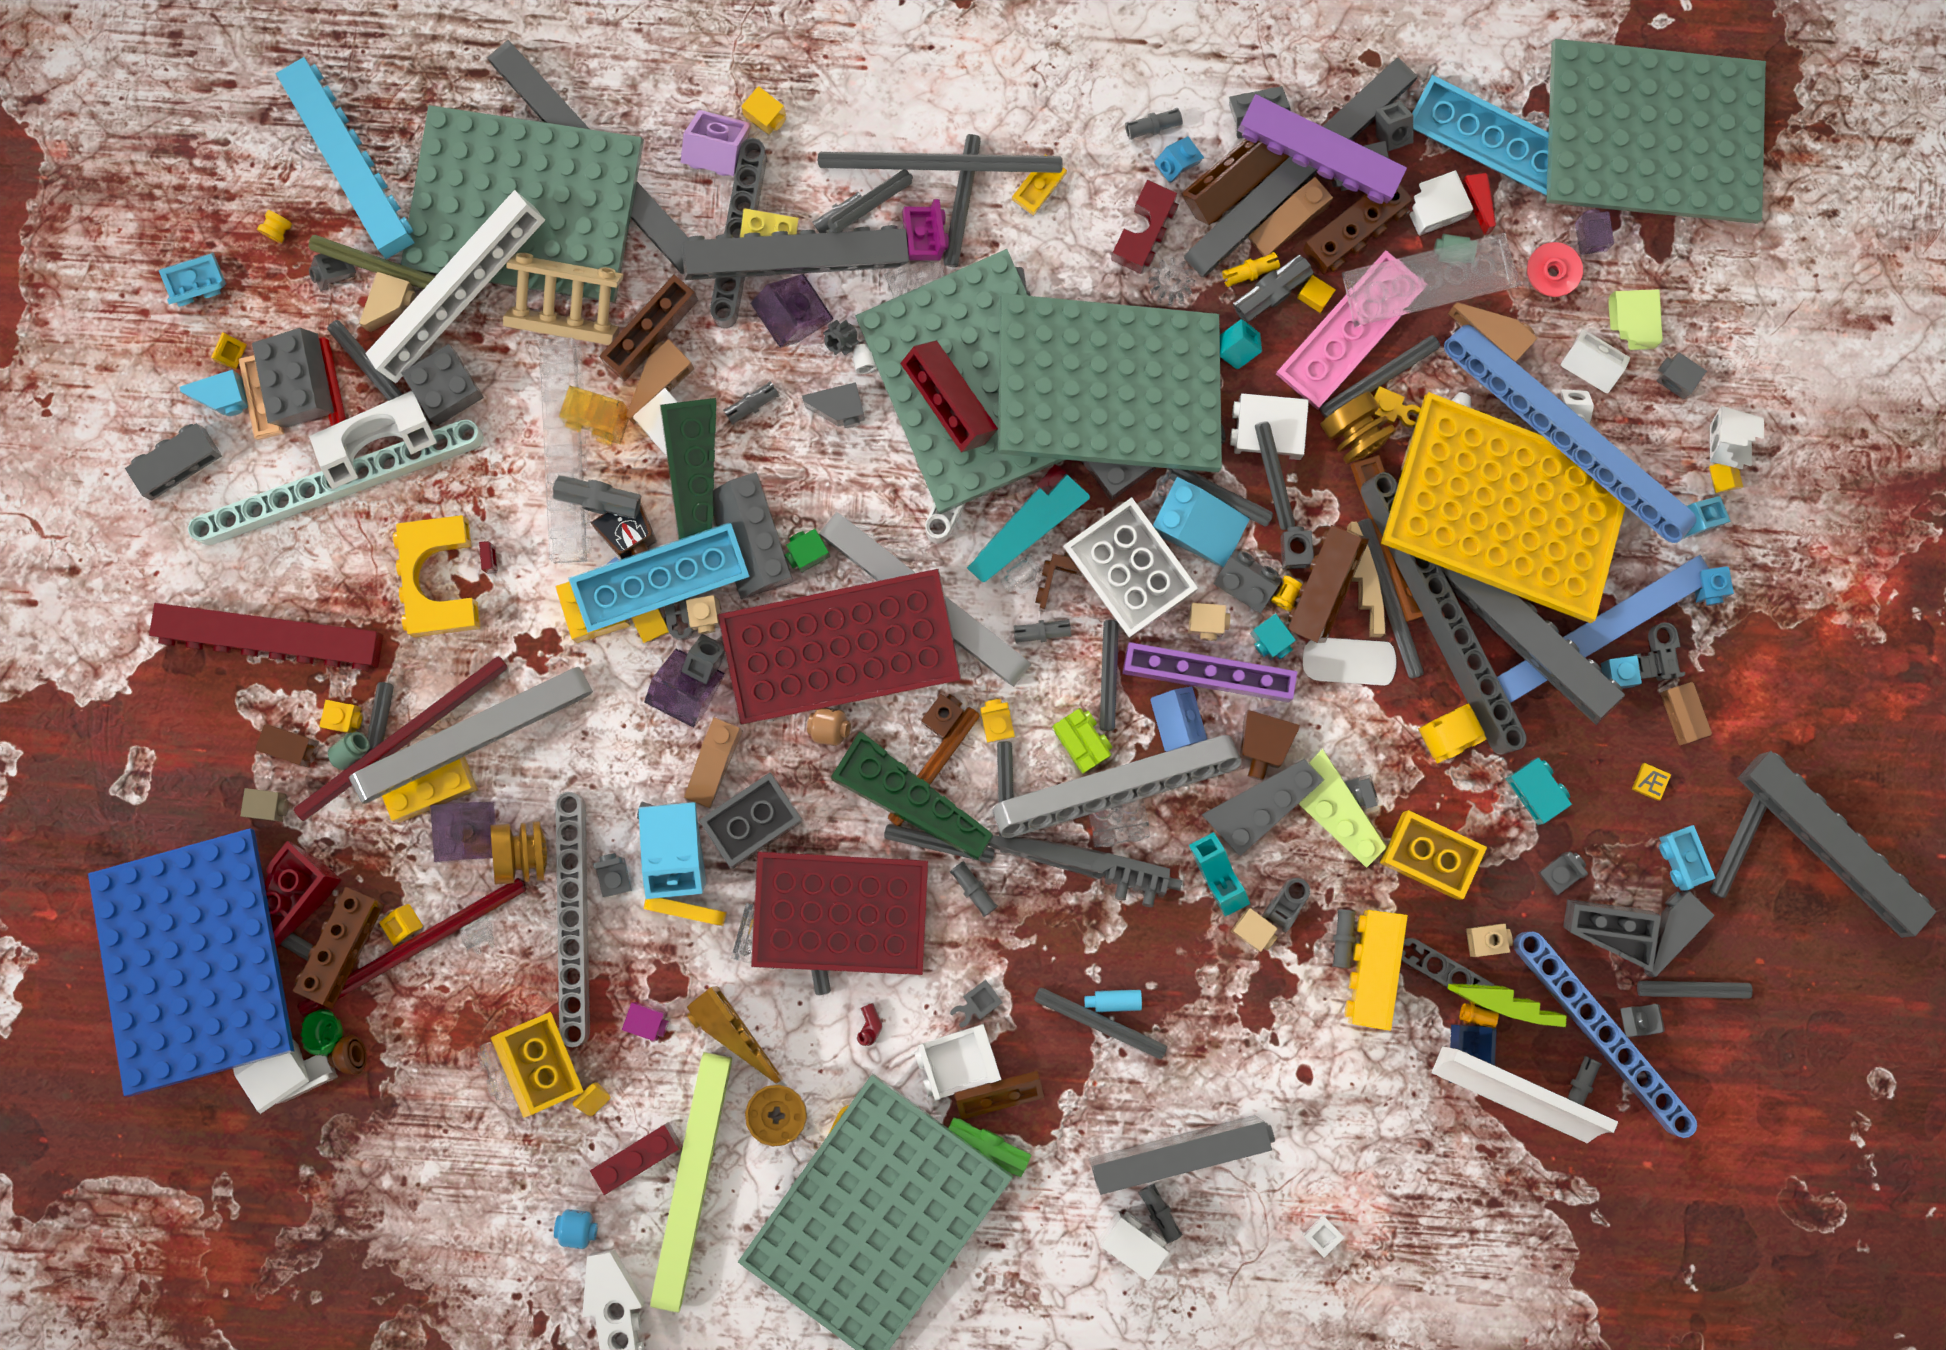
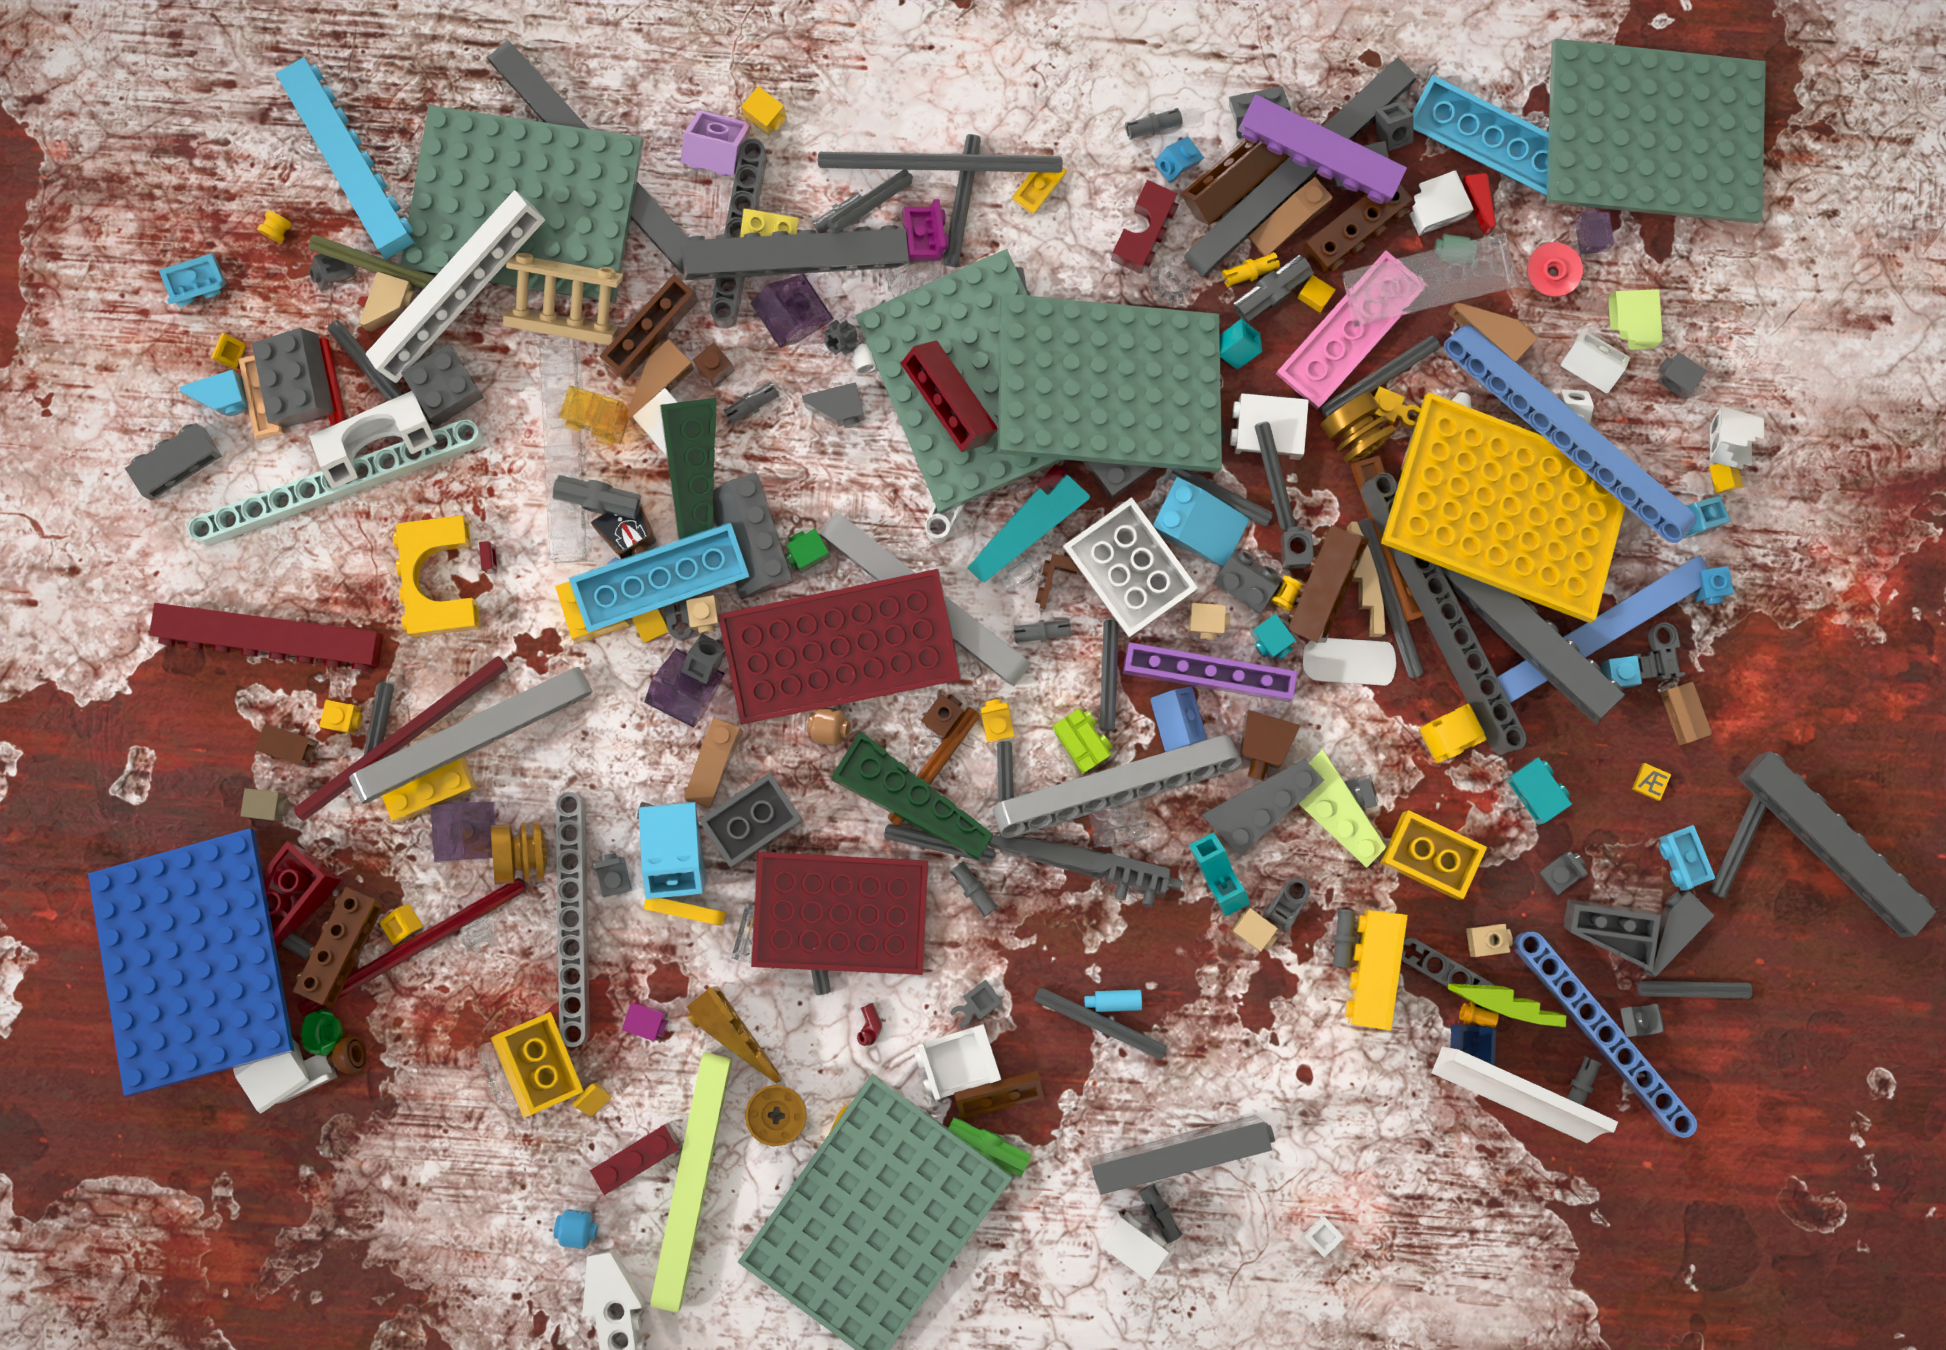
(348, 750): sand green brick -> none
(713, 365): none -> reddish brown brick

